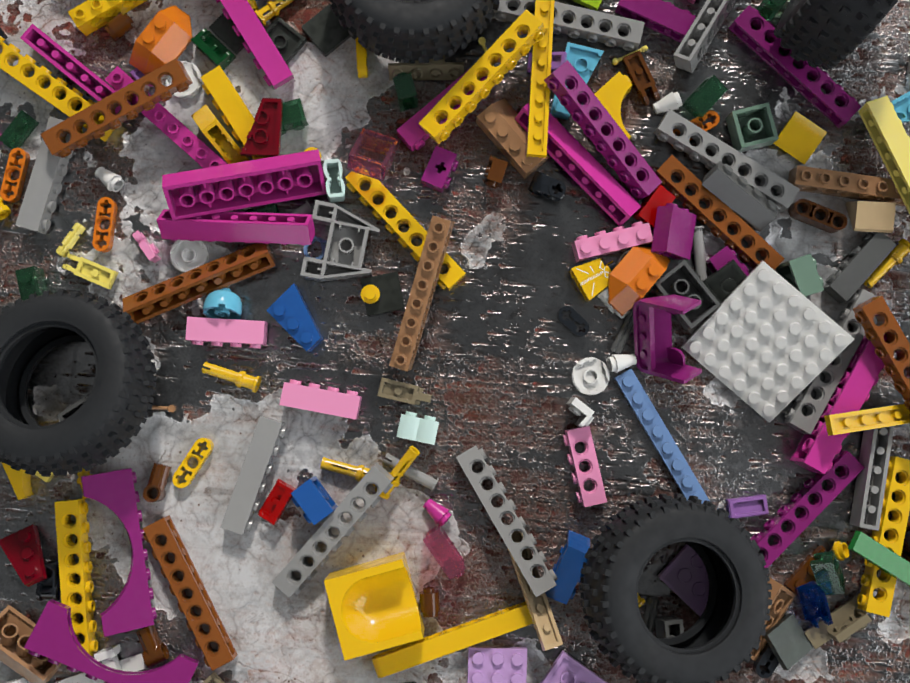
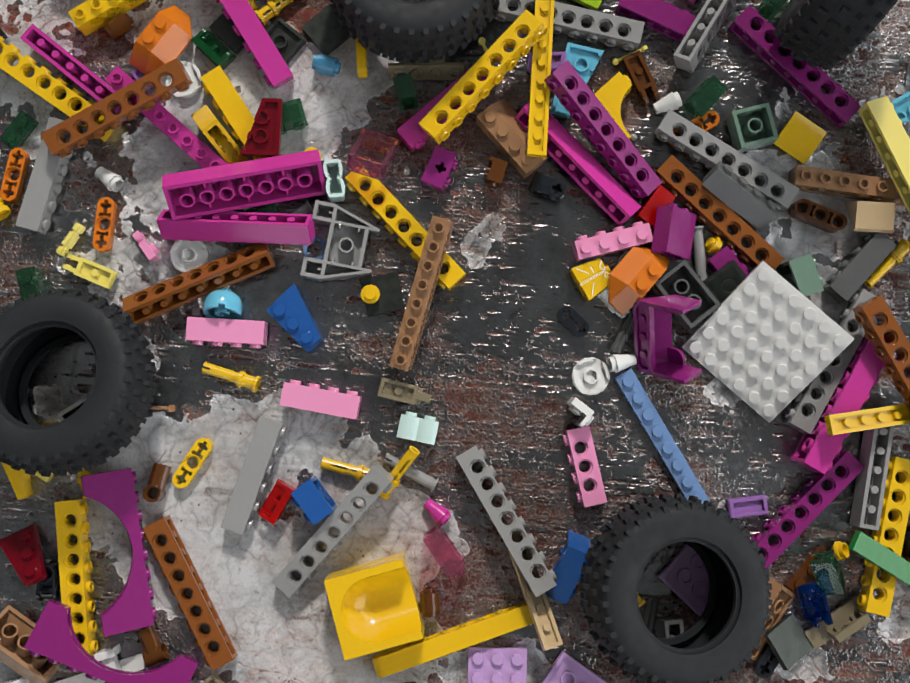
(326, 65): none -> dark azure brick
(713, 244): none -> yellow plate

